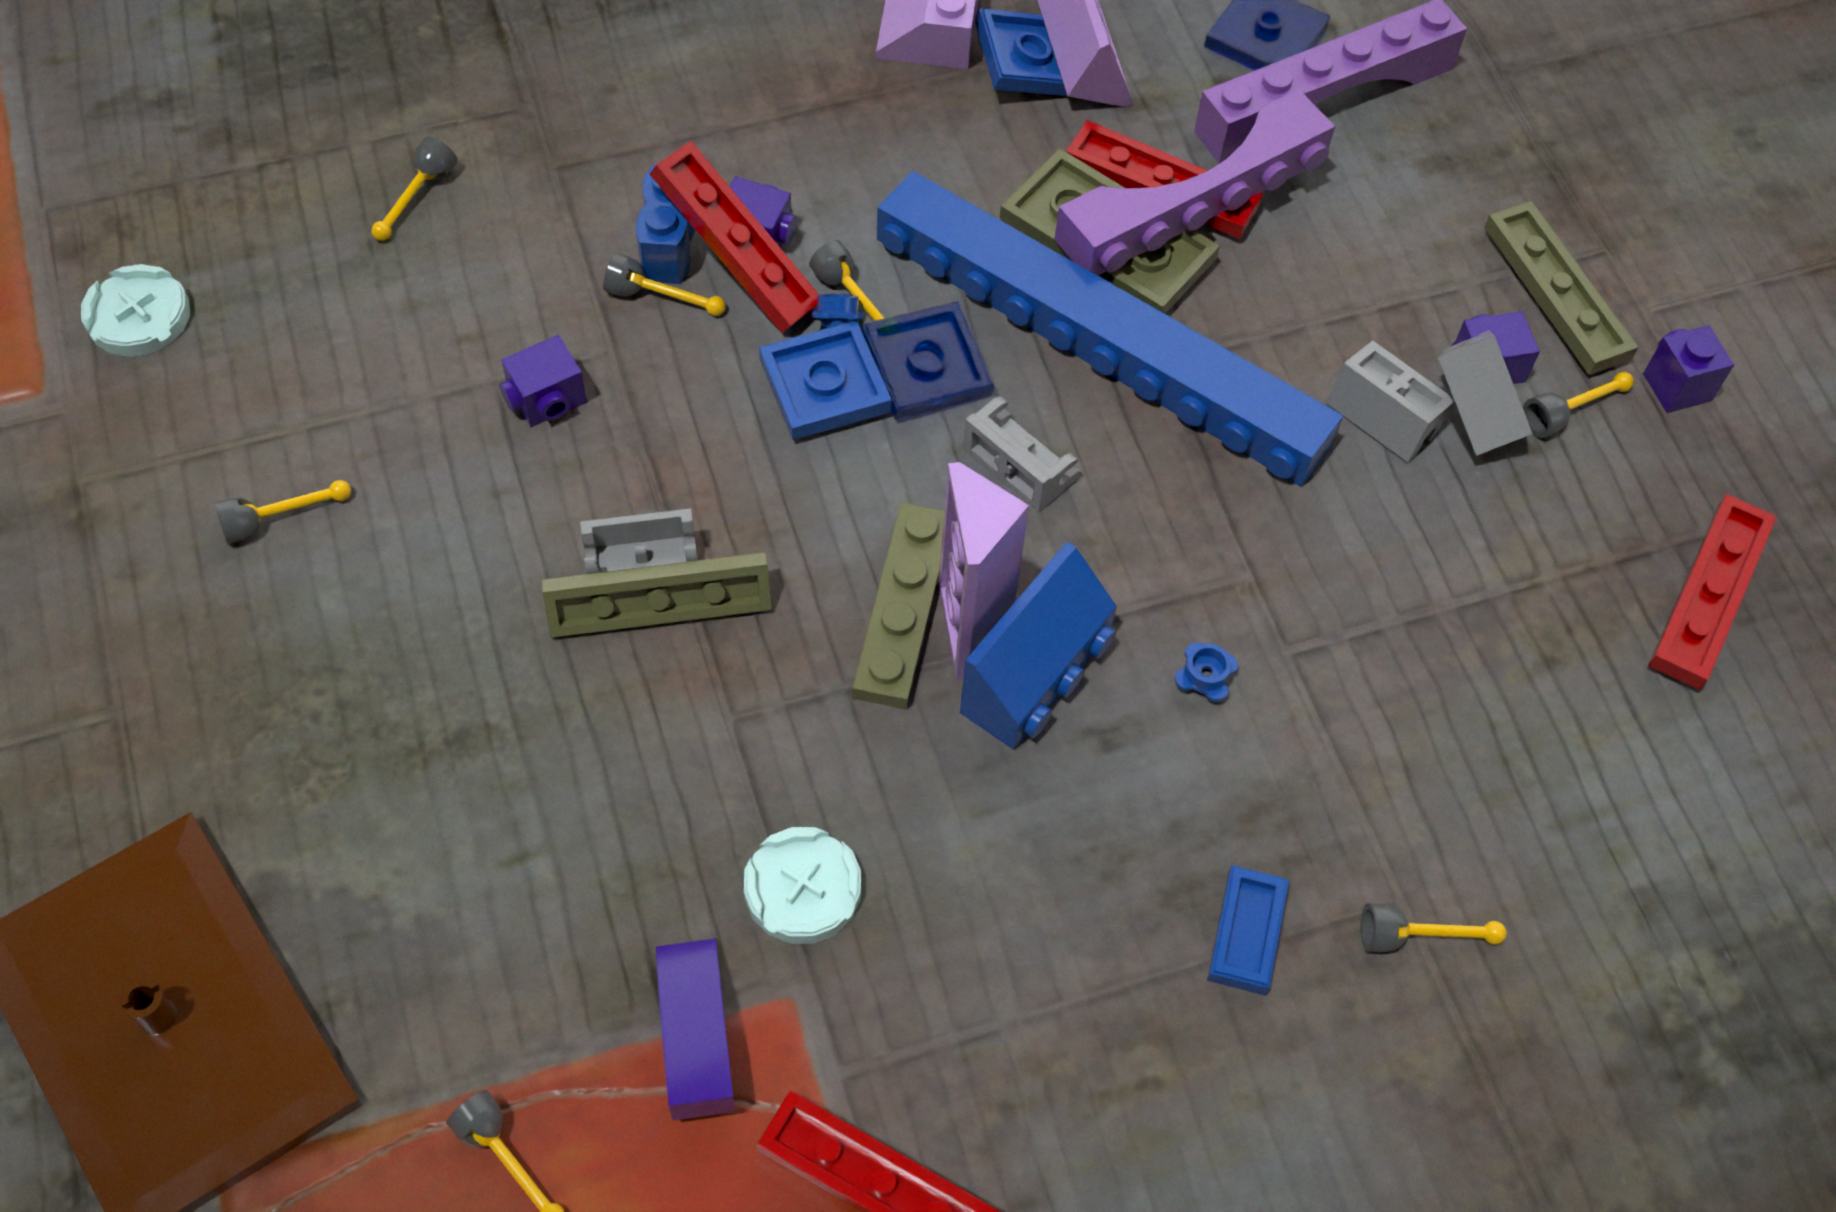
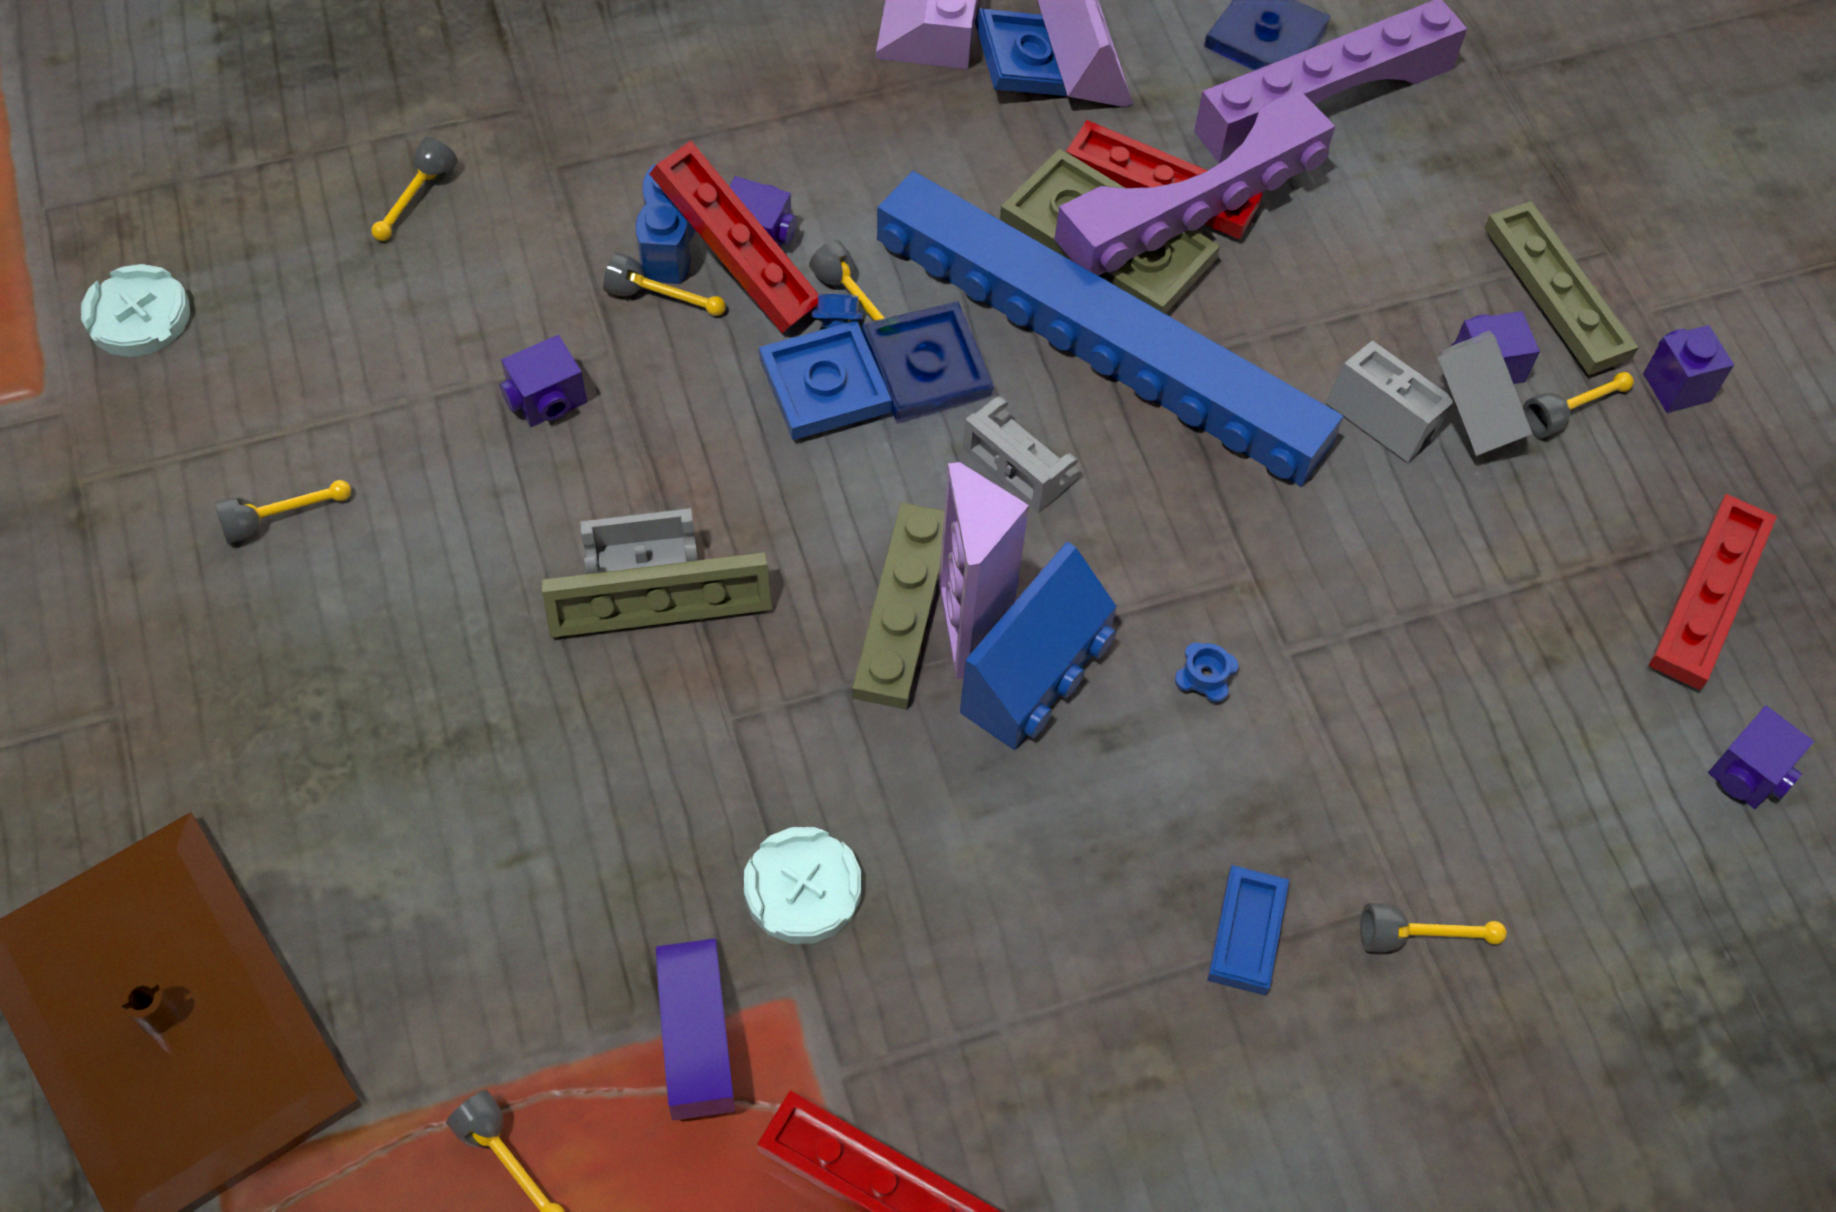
(1762, 759): none -> dark purple brick

